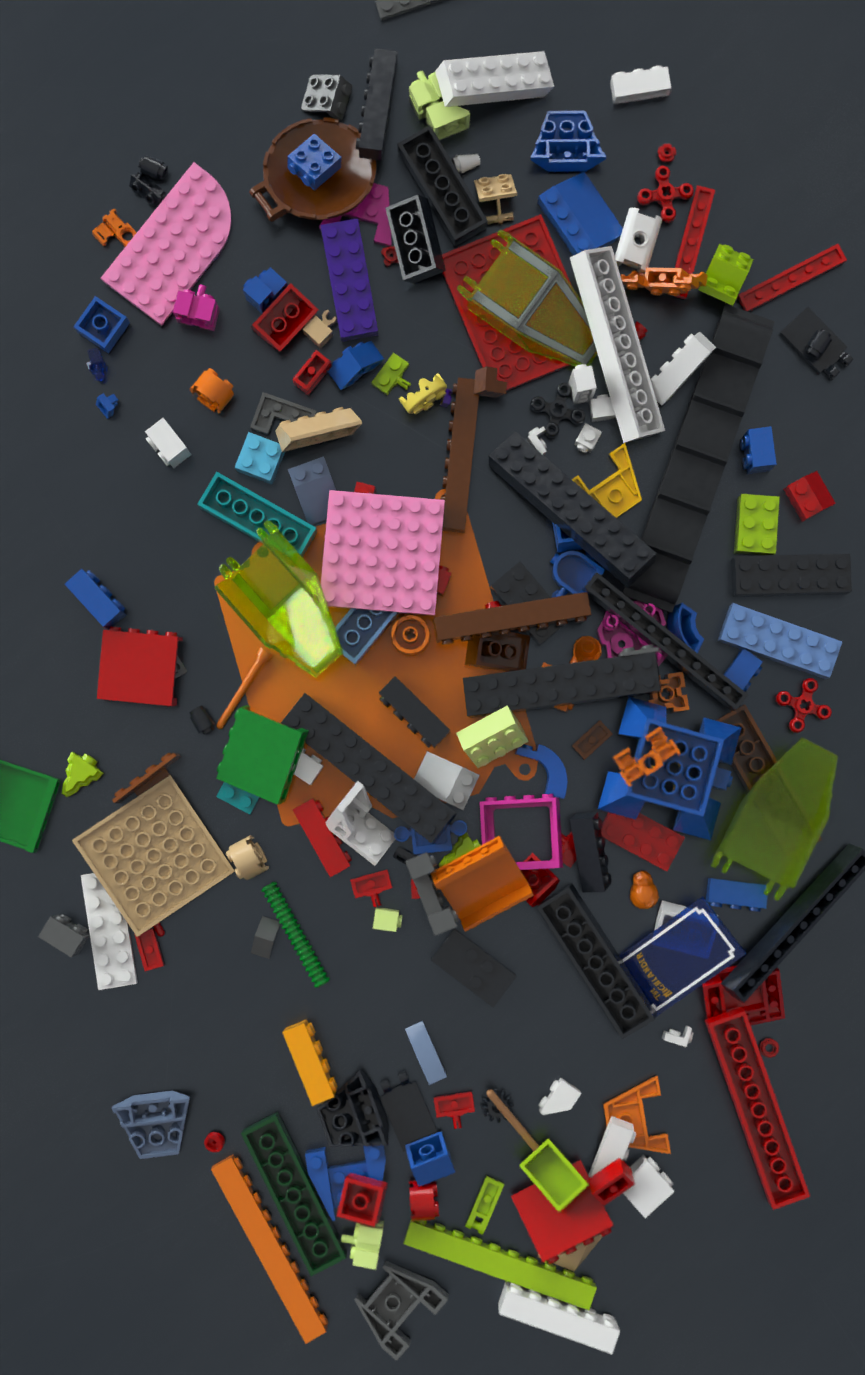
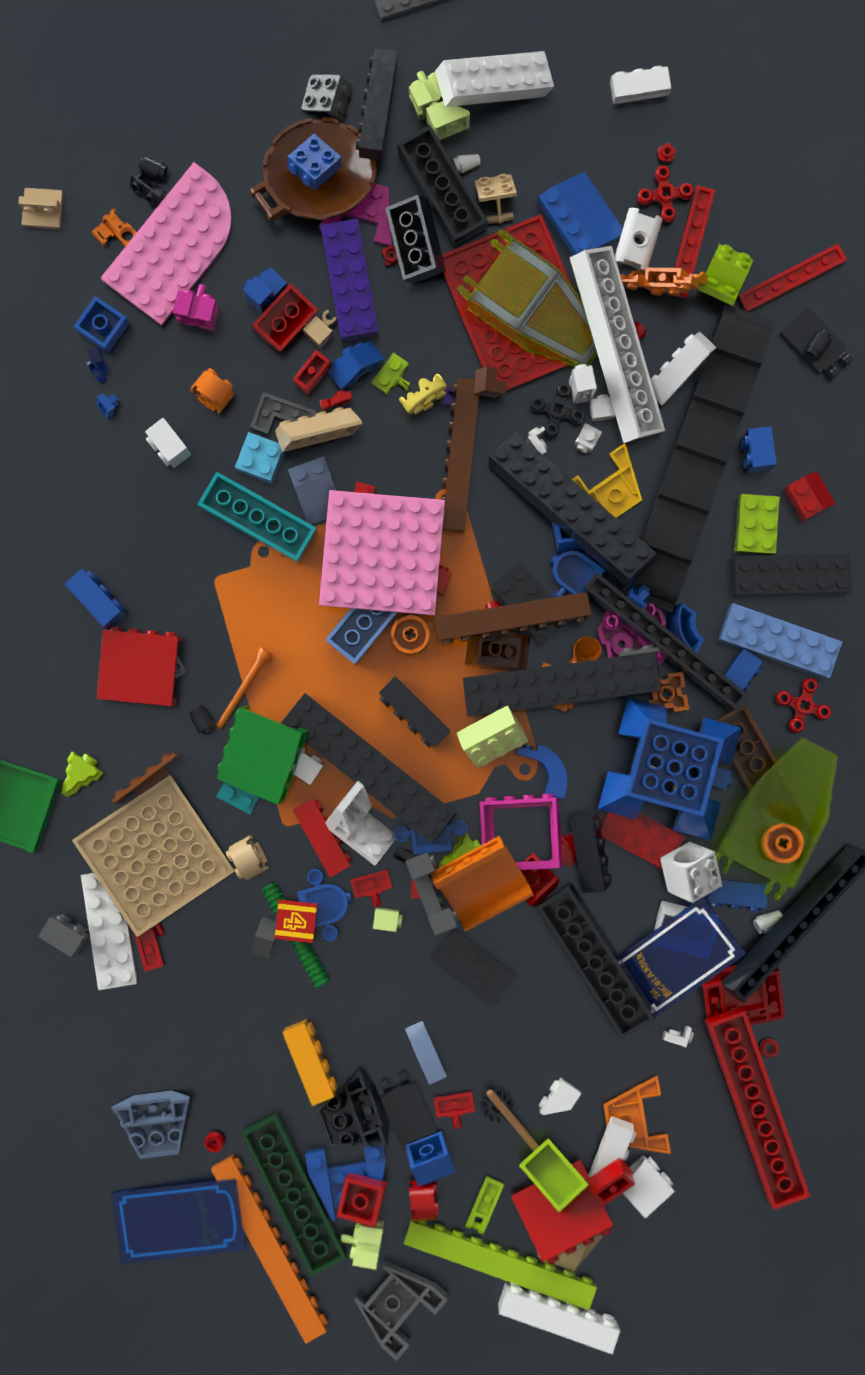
(41, 208): none -> tan bracket
(178, 1221): none -> clear blue piece
(282, 602): clear neon green windscreen -> none
(296, 921): none -> red tile
(331, 902): none -> blue piece
(340, 398): none -> red plate
(446, 780): light grey slope -> none
(567, 143): blue wedge -> none
(592, 740): reddish brown plate -> none
(639, 596): none -> blue tile
(643, 891): orange hair -> none
(663, 751): orange piece -> none
(691, 872): none -> white brick
(765, 922): none -> white cone
(793, 845): none -> orange brick

